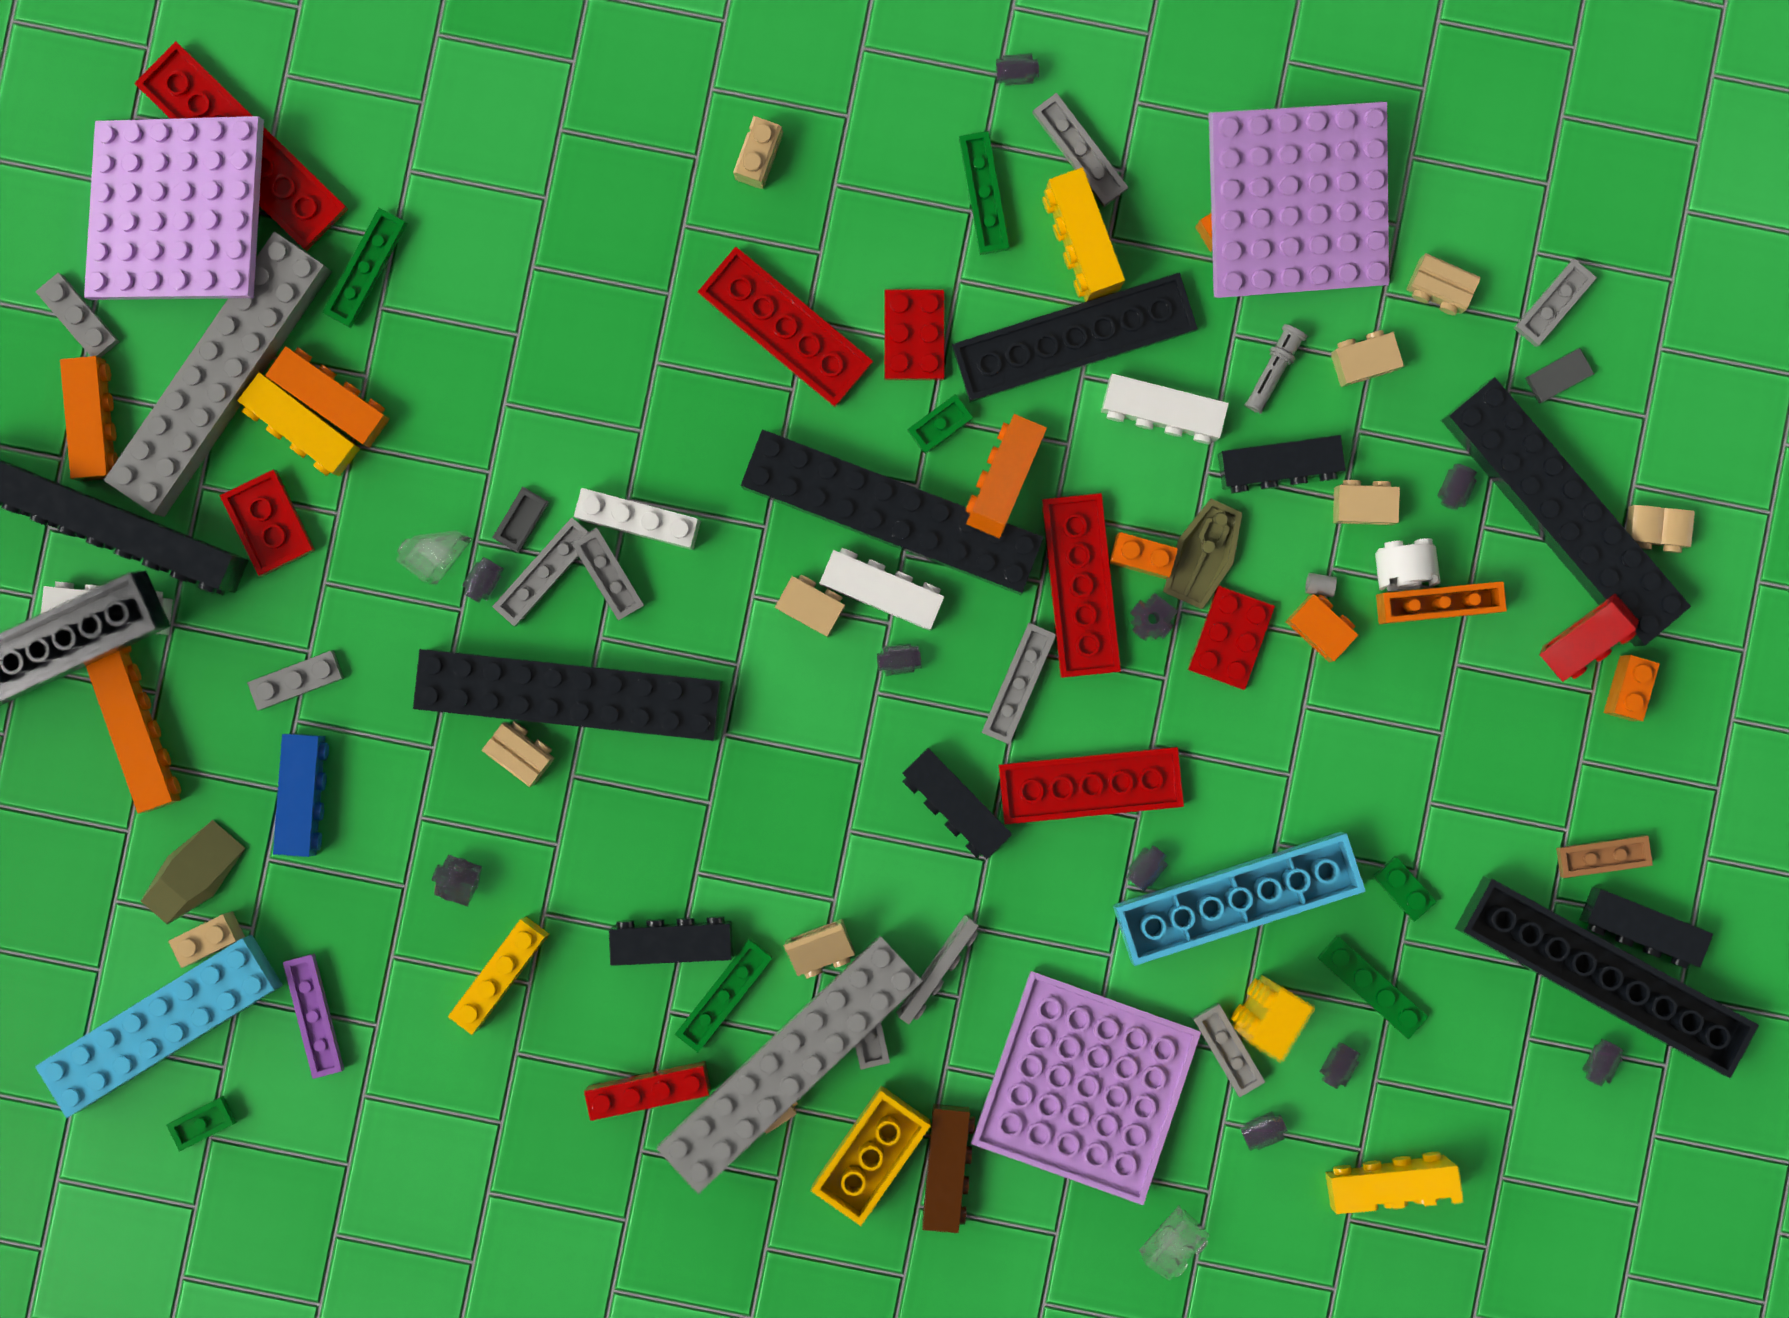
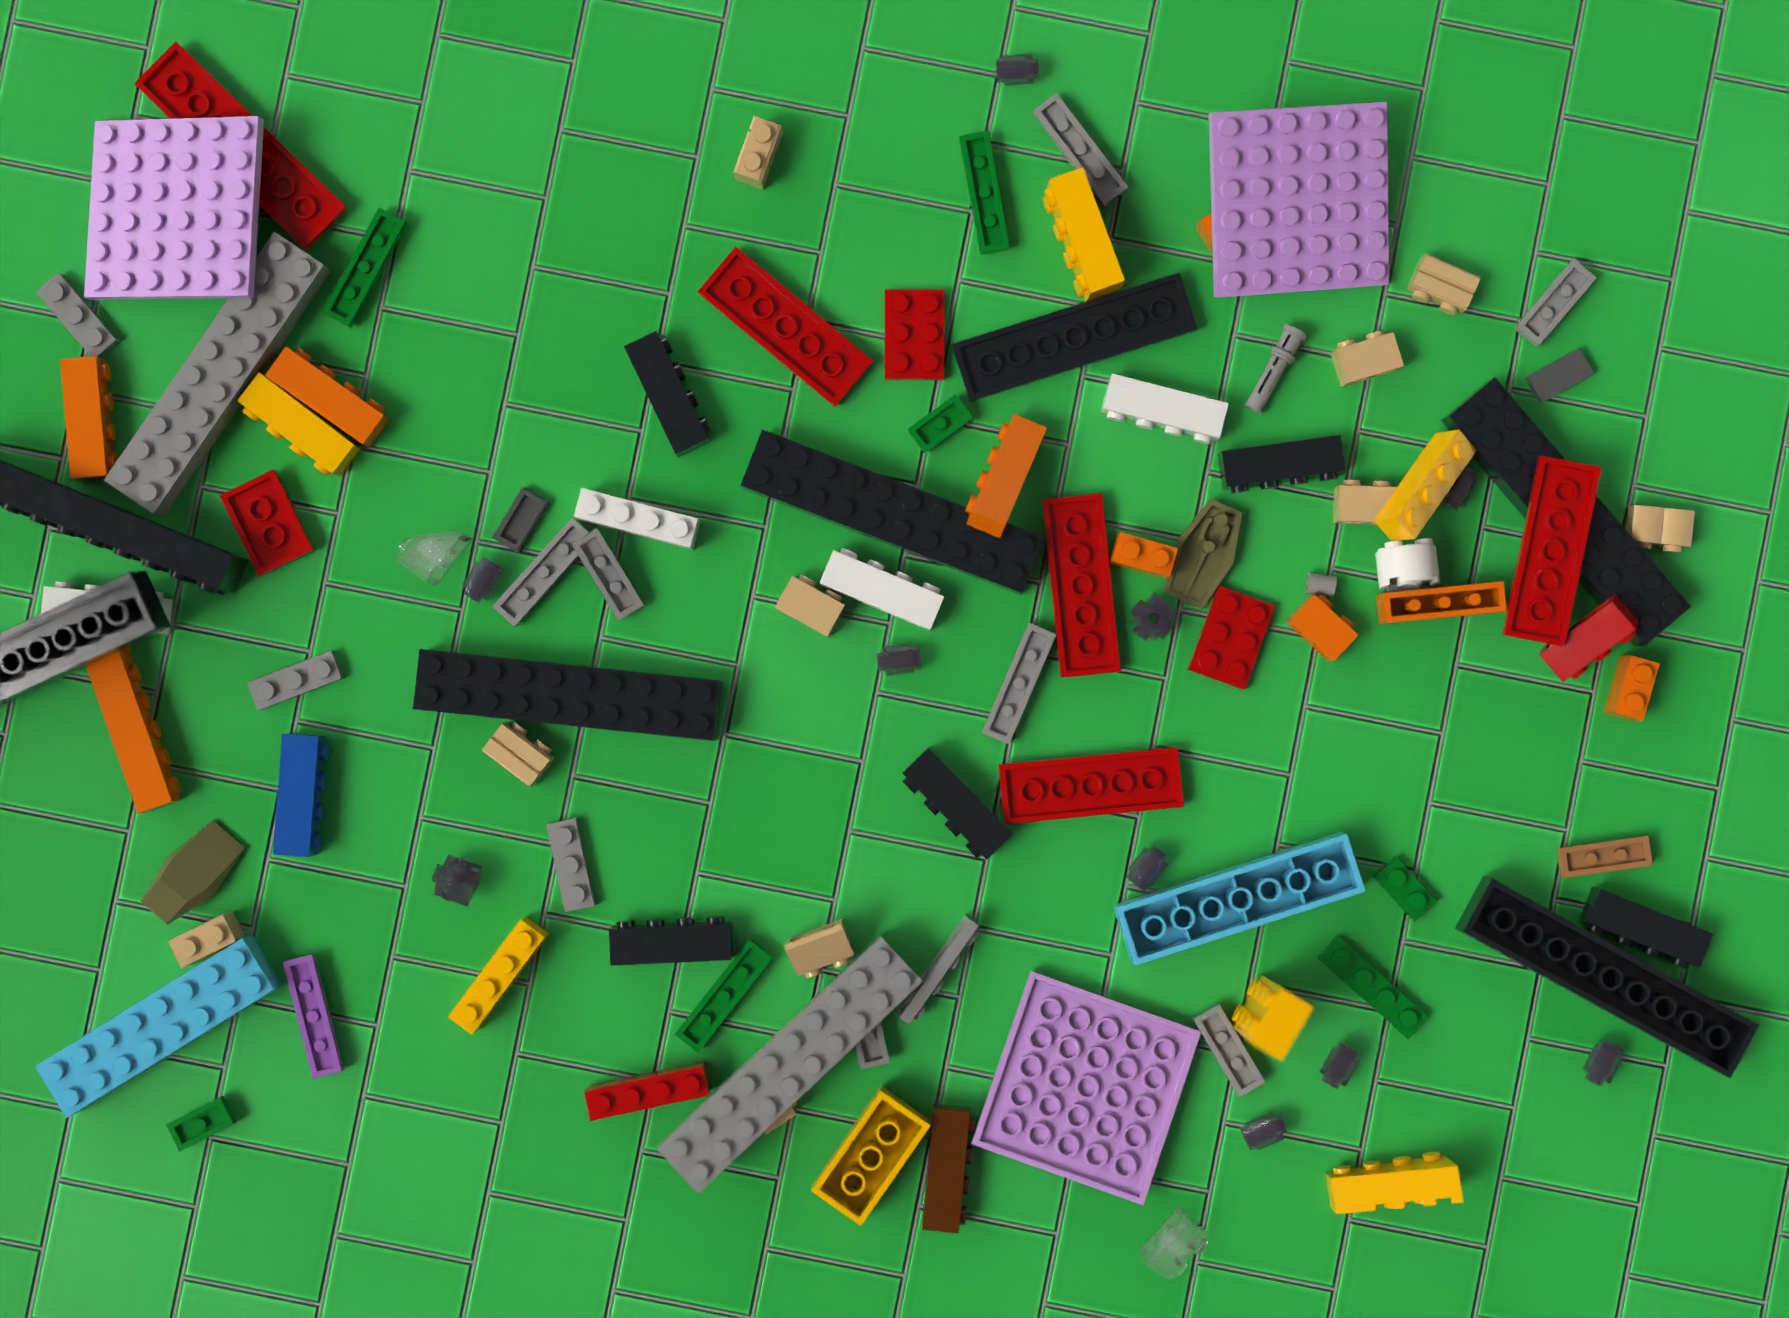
(570, 865): none -> light grey plate
(667, 394): none -> black brick
(1425, 485): none -> yellow brick
(1551, 551): none -> red plate

